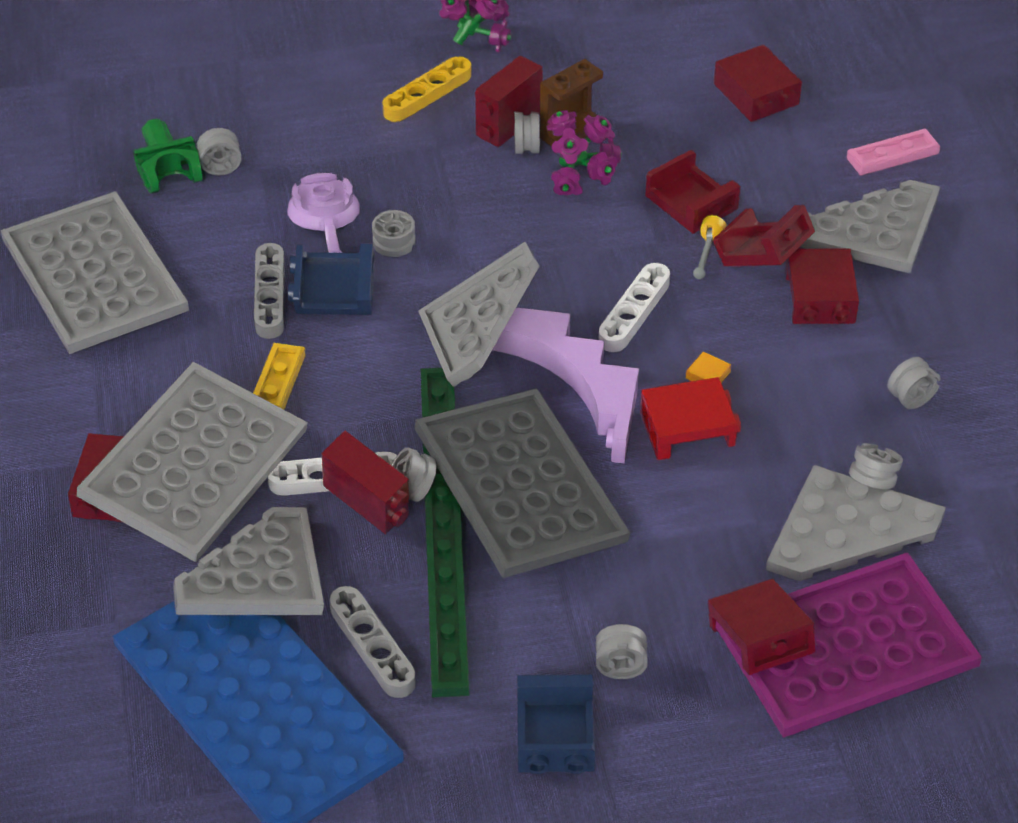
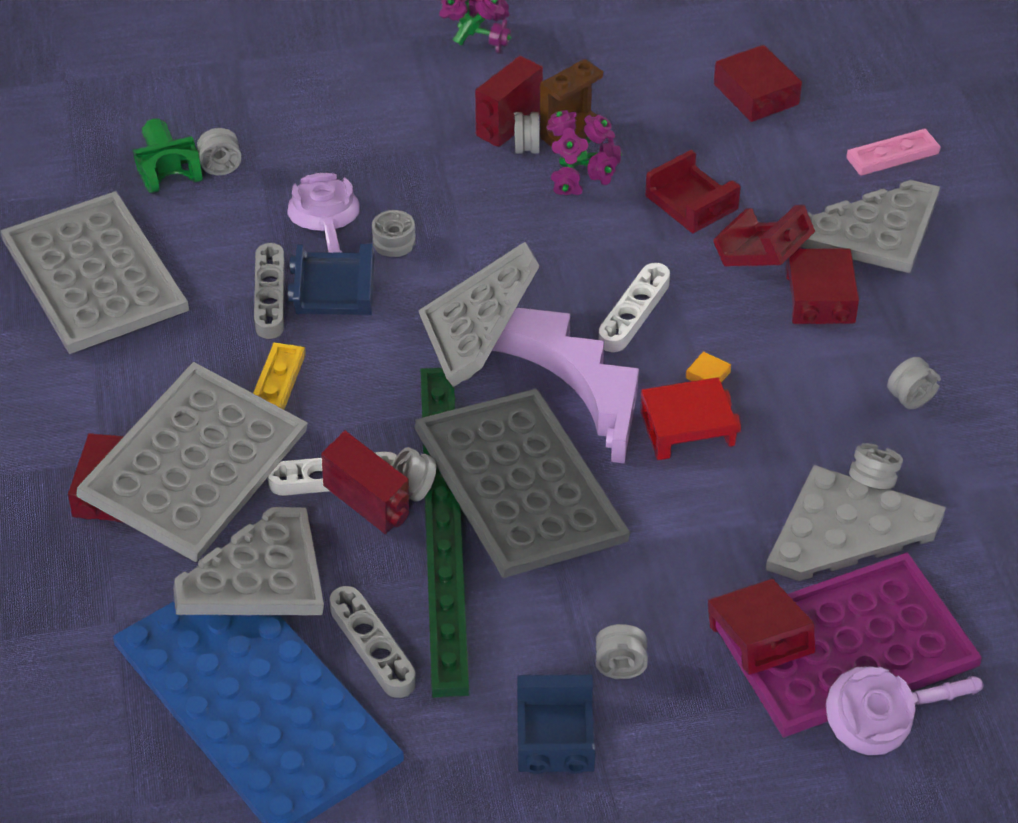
(402, 105): yellow beam -> none
(717, 225): hinge -> none
(876, 710): none -> lavender piece

